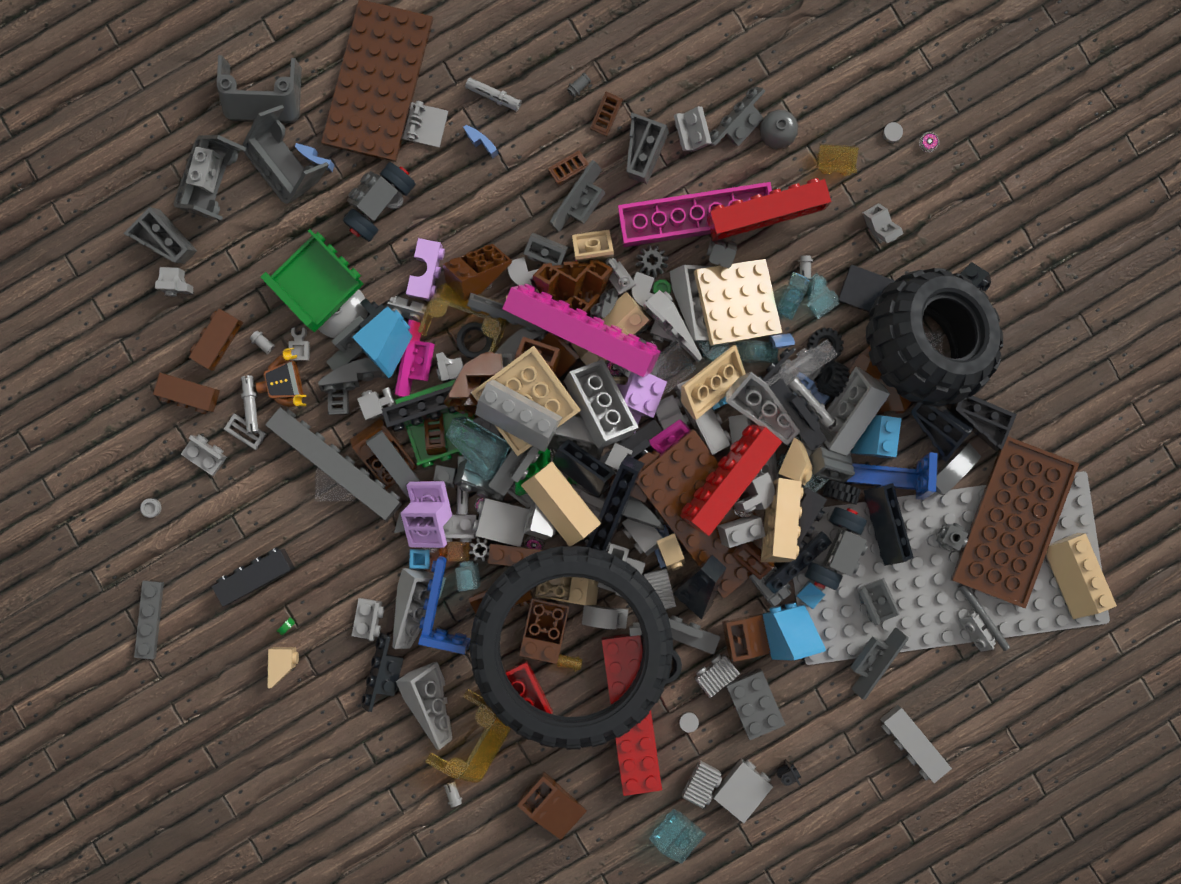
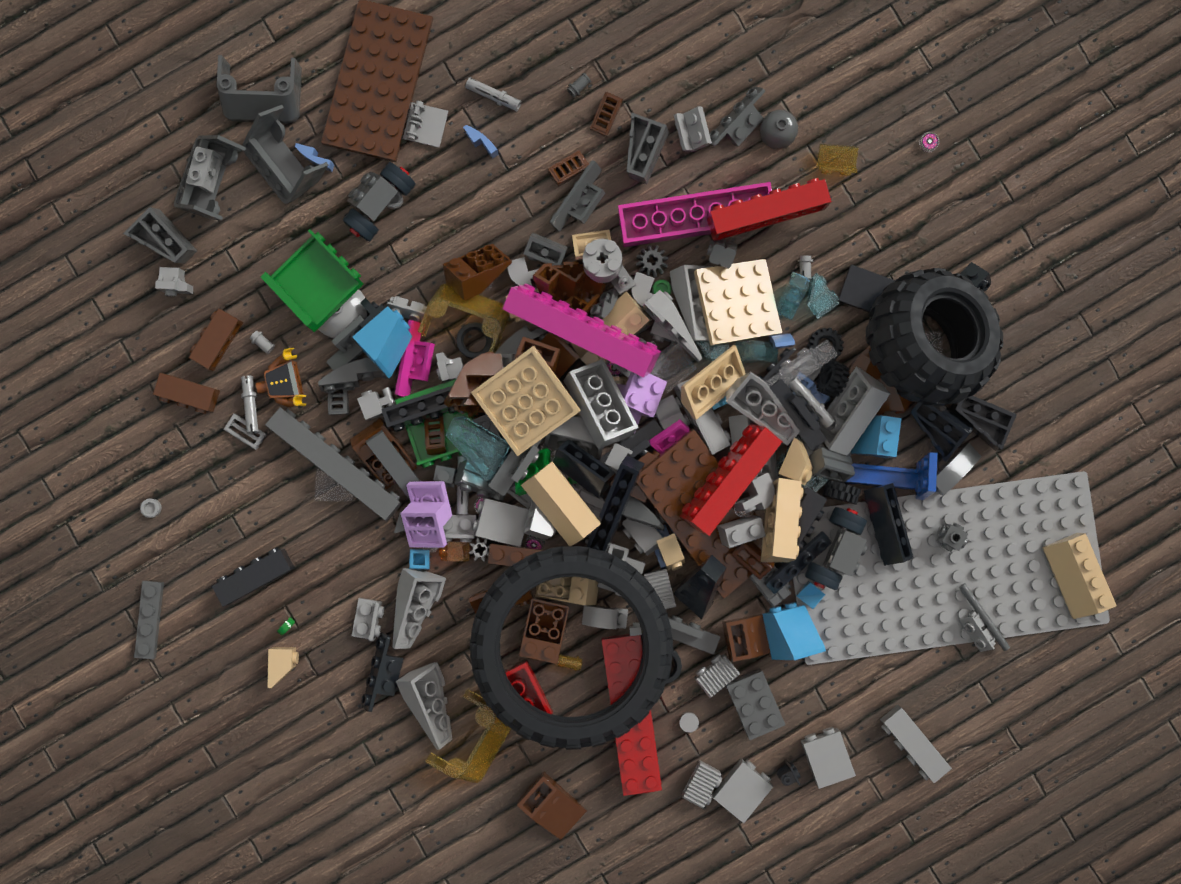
(203, 454): light grey bracket -> none
(301, 347): light grey plate -> none
(423, 286): lavender arch -> none
(440, 638): blue bracket -> none
(453, 794): light grey pin -> none
(468, 576): clear light blue brick -> none
(479, 303): dark grey plate -> none
(517, 415): light grey slope -> none
(605, 250): none -> light grey brick
(677, 836): clear light blue slope -> none
(827, 757): none -> light grey brick
(875, 660): dark grey bracket -> none
(878, 601): dark grey bracket -> none
(881, 225): light grey brick -> none
(892, 132): light grey tile -> none
(1015, 522): reddish brown plate -> none

